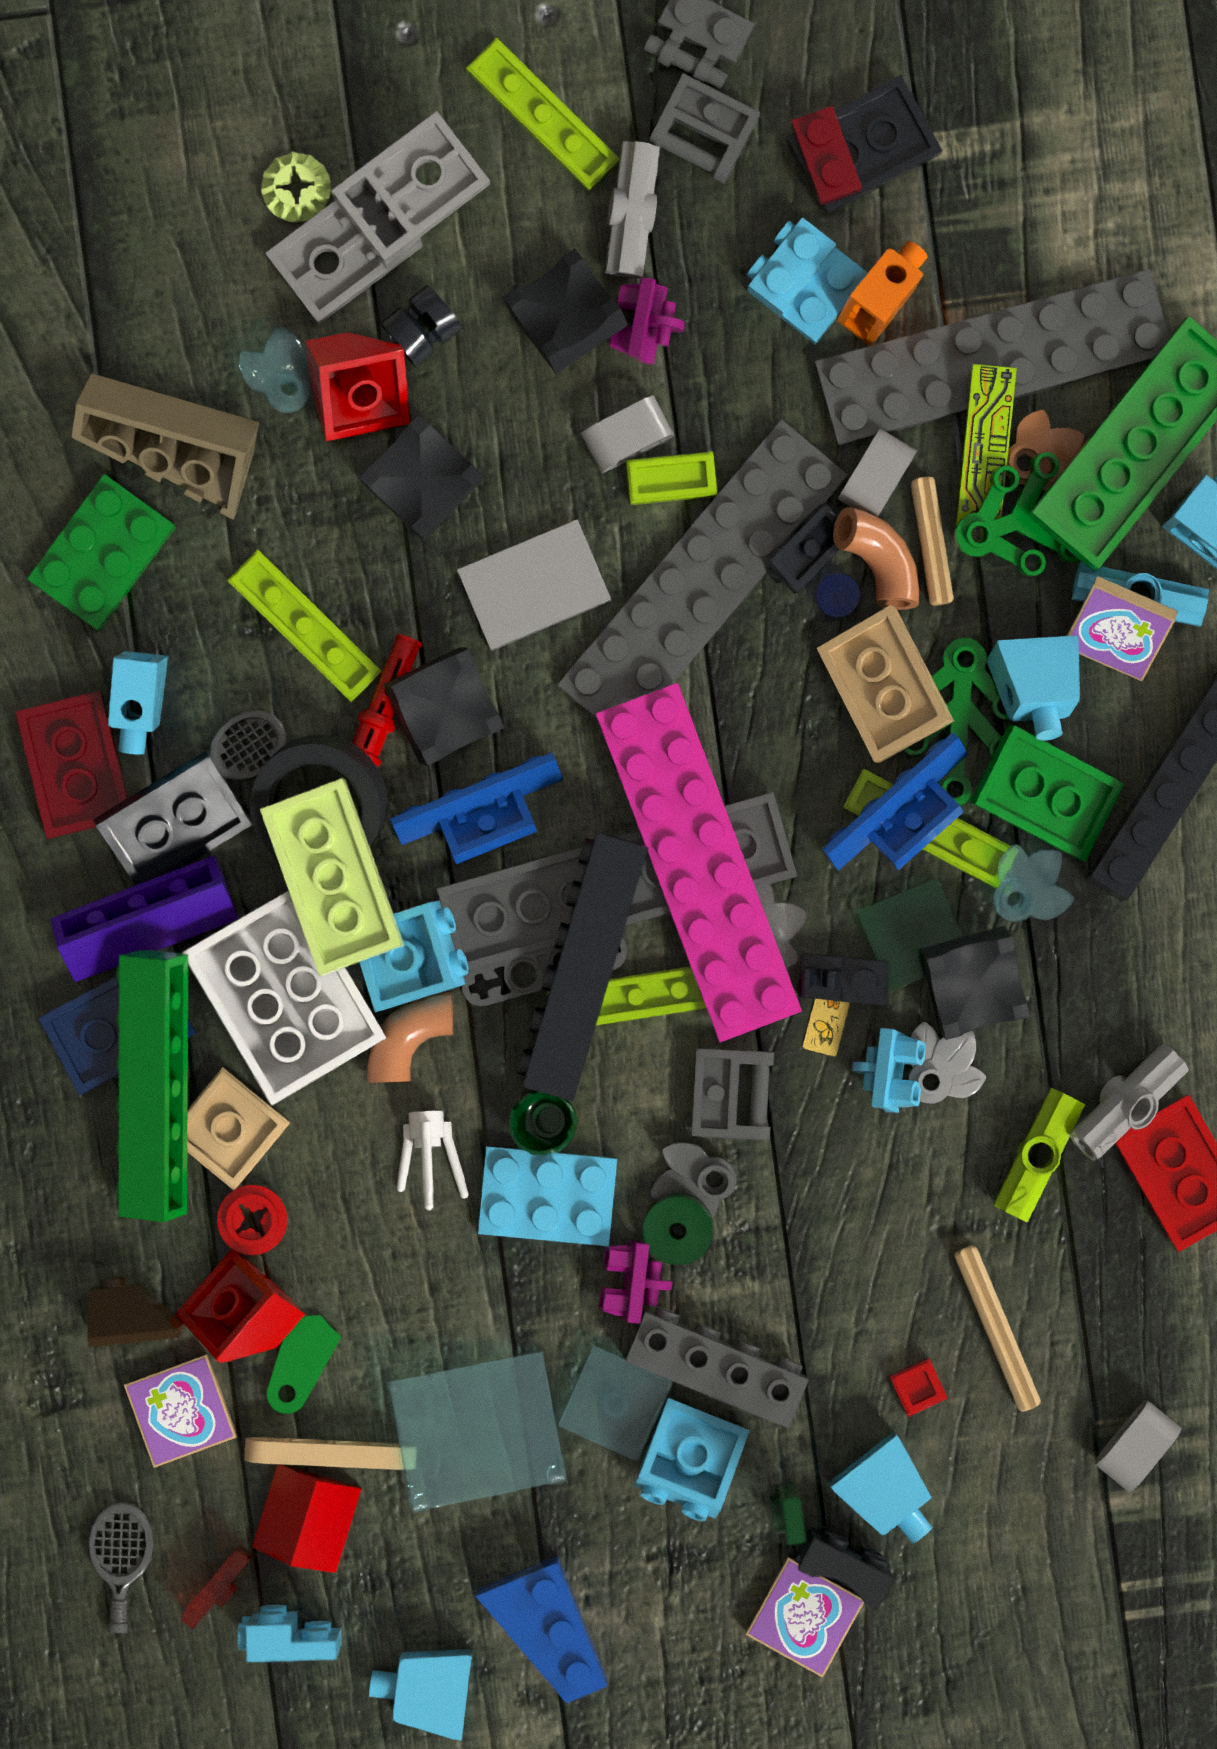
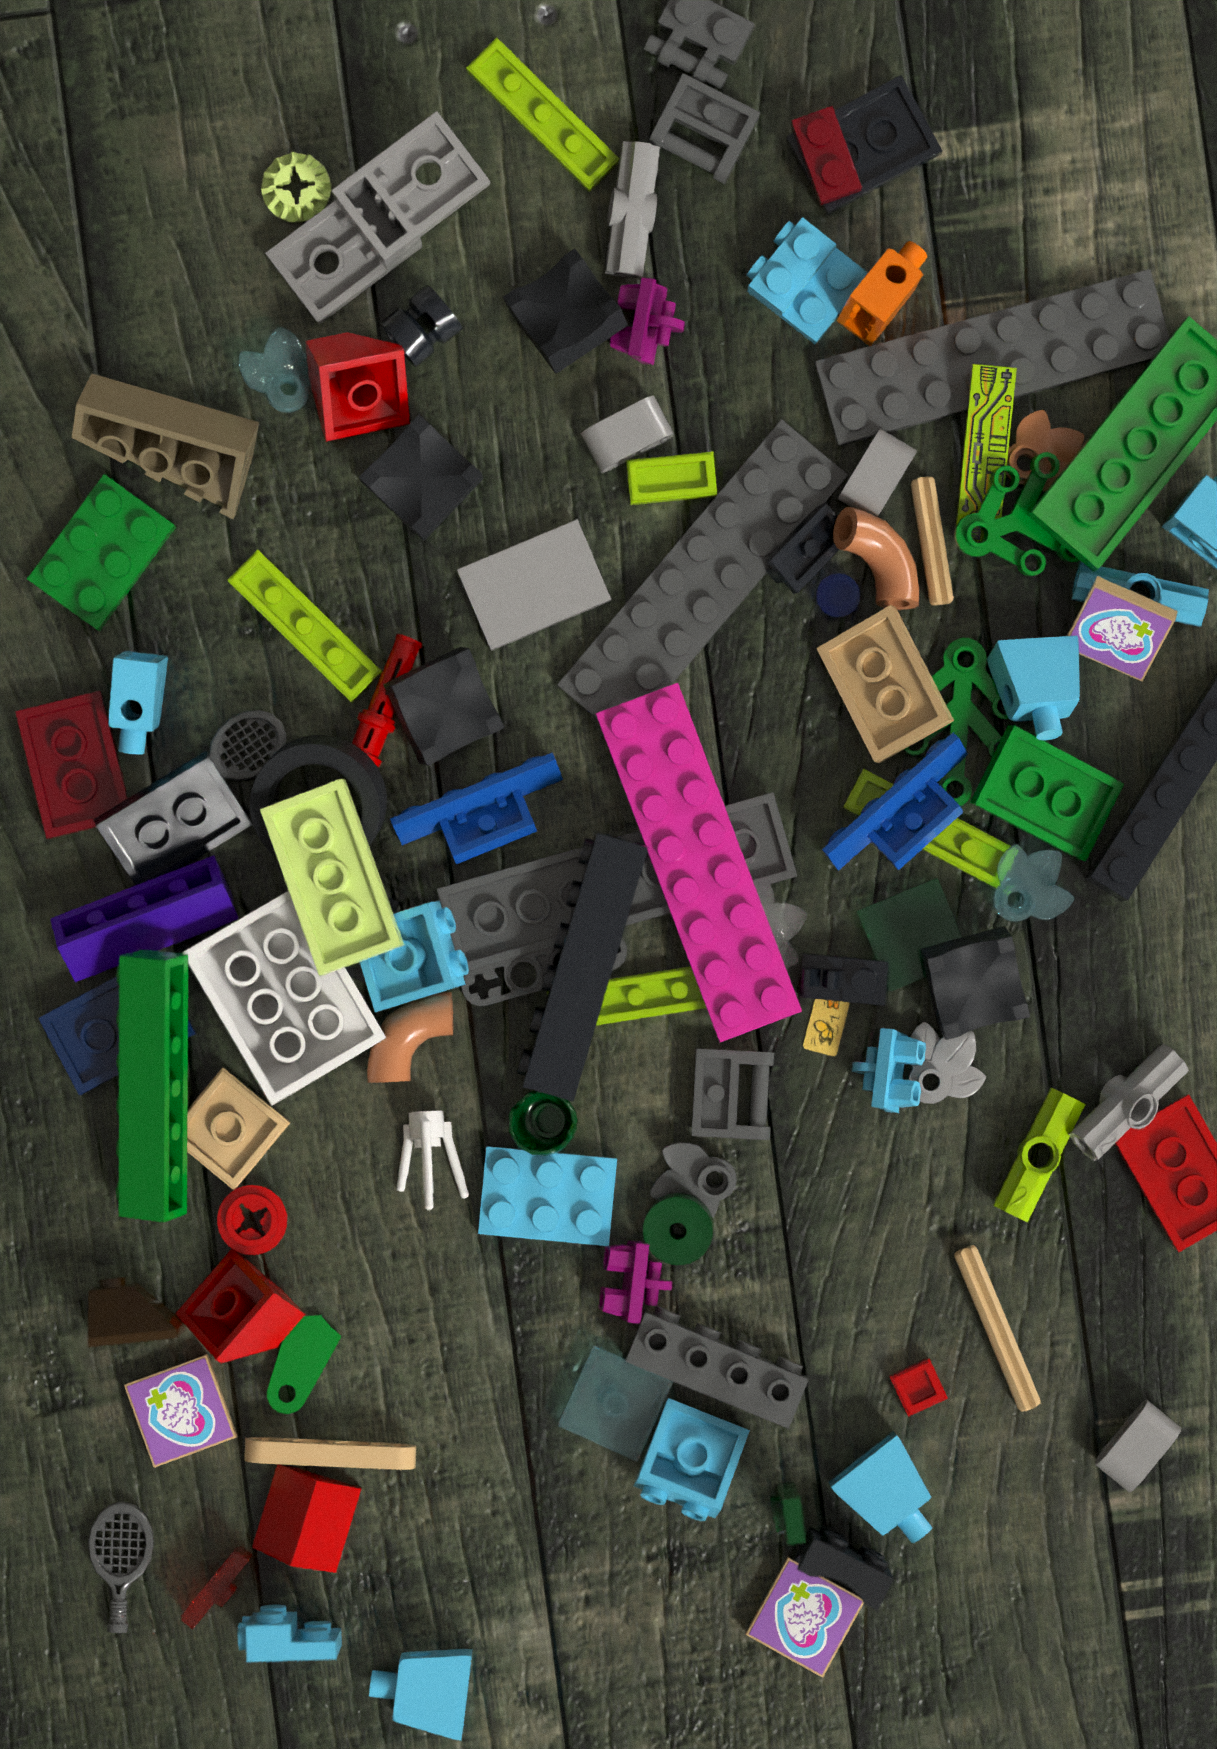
(477, 1431): clear light blue piece -> none
(548, 1627): blue wedge -> none

